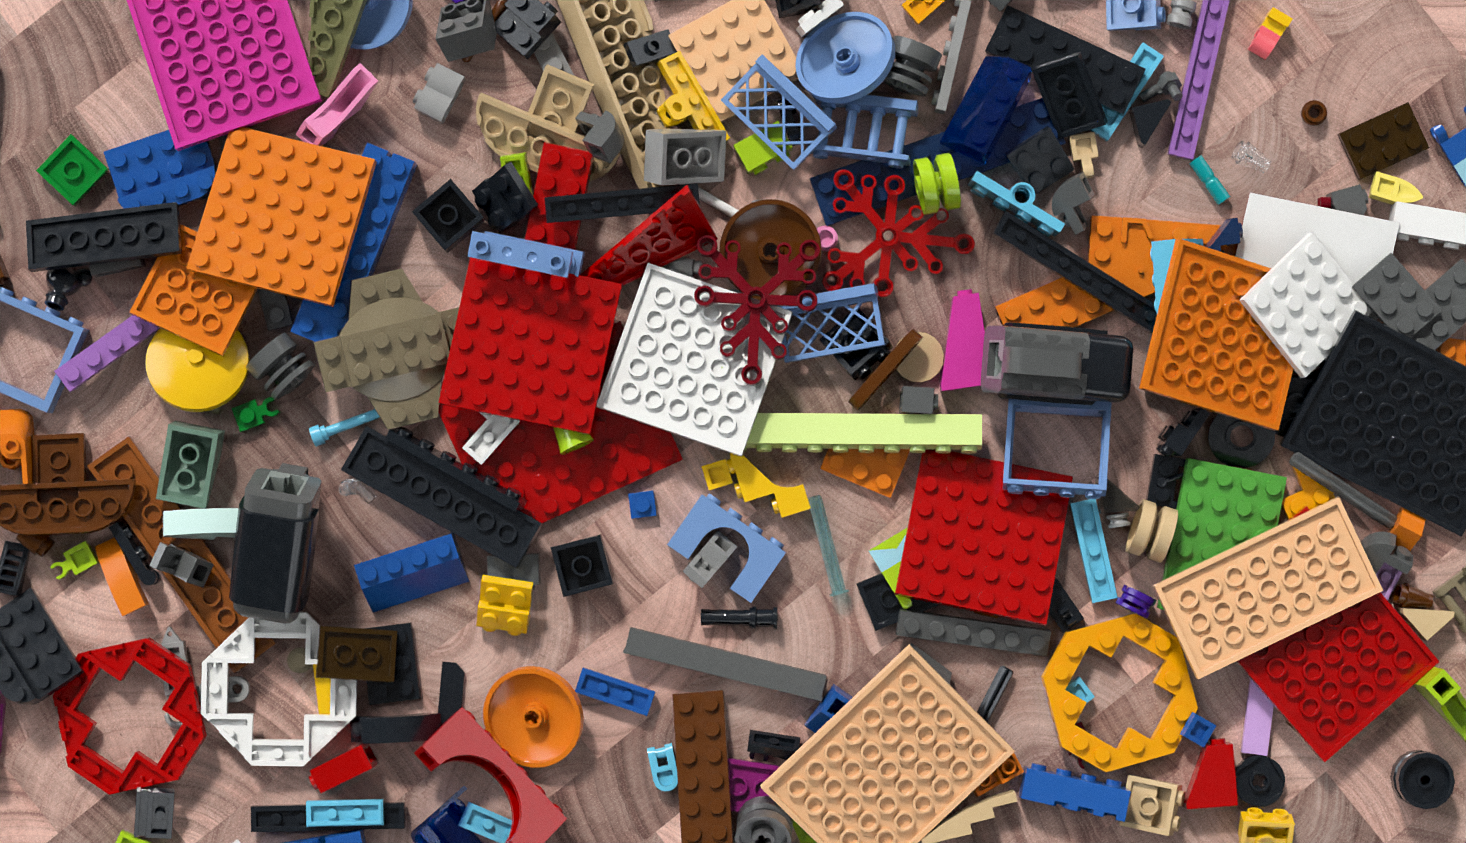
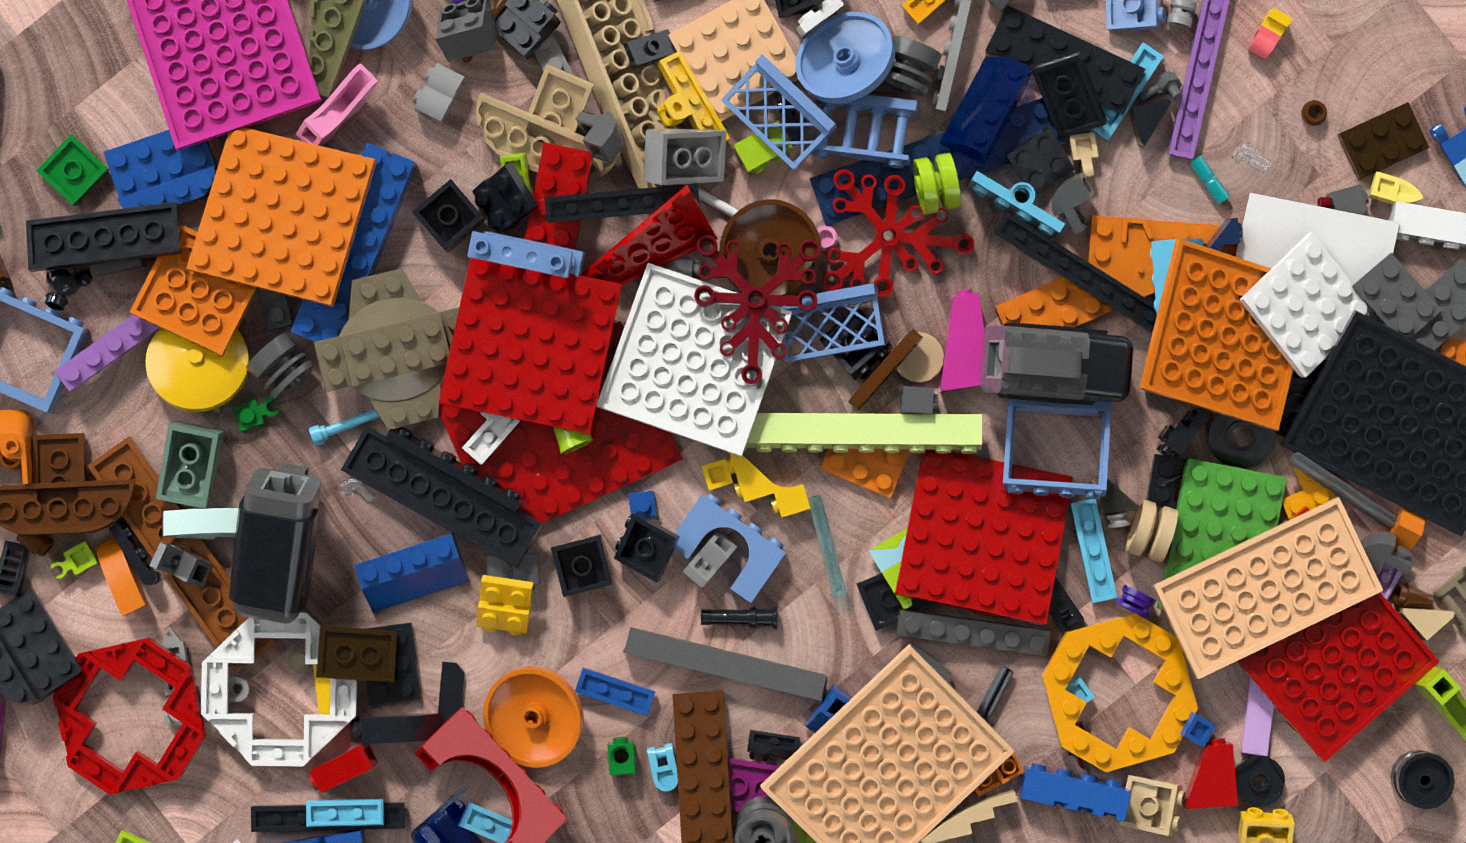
(154, 812): black plate -> none
(627, 766): none -> green brick
(646, 546): none -> black plate

